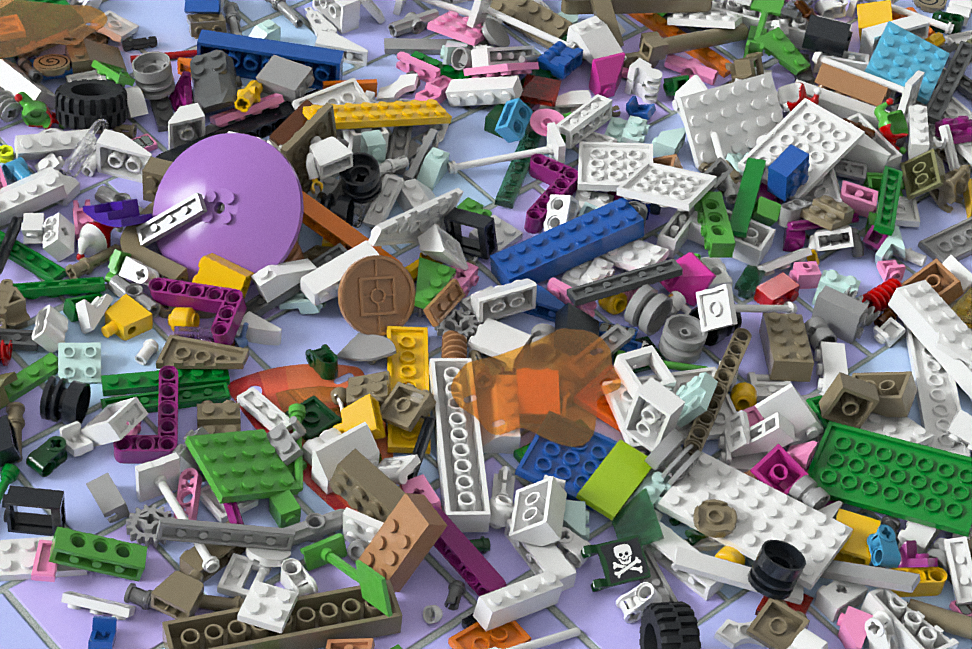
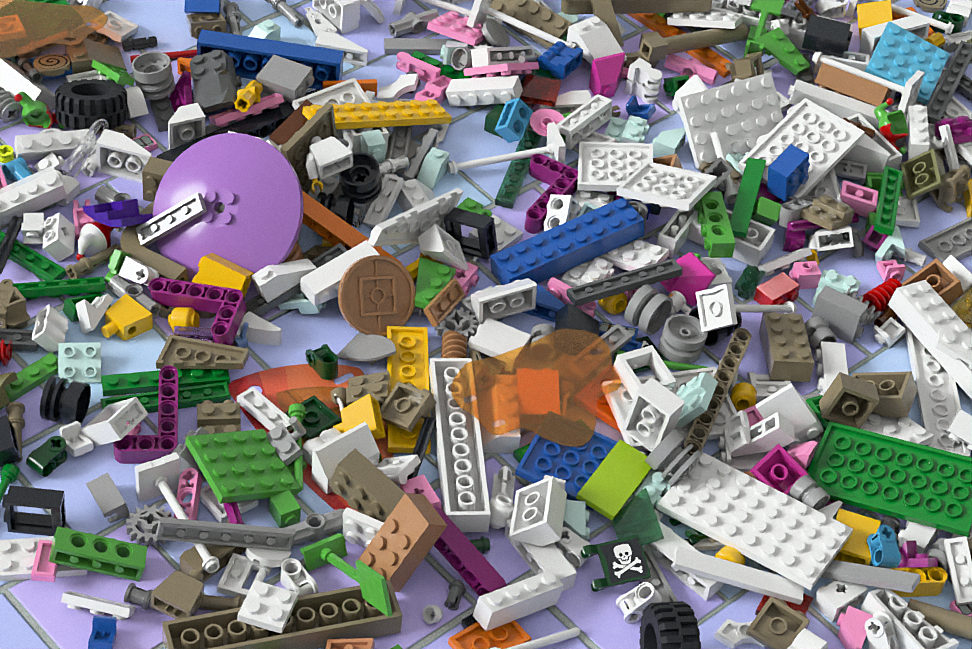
(149, 348): white pin -> none
(356, 549): light grey tile -> none
(715, 518): dark tan tile -> none
(776, 569): black wheel -> none
(792, 94): white piece -> none

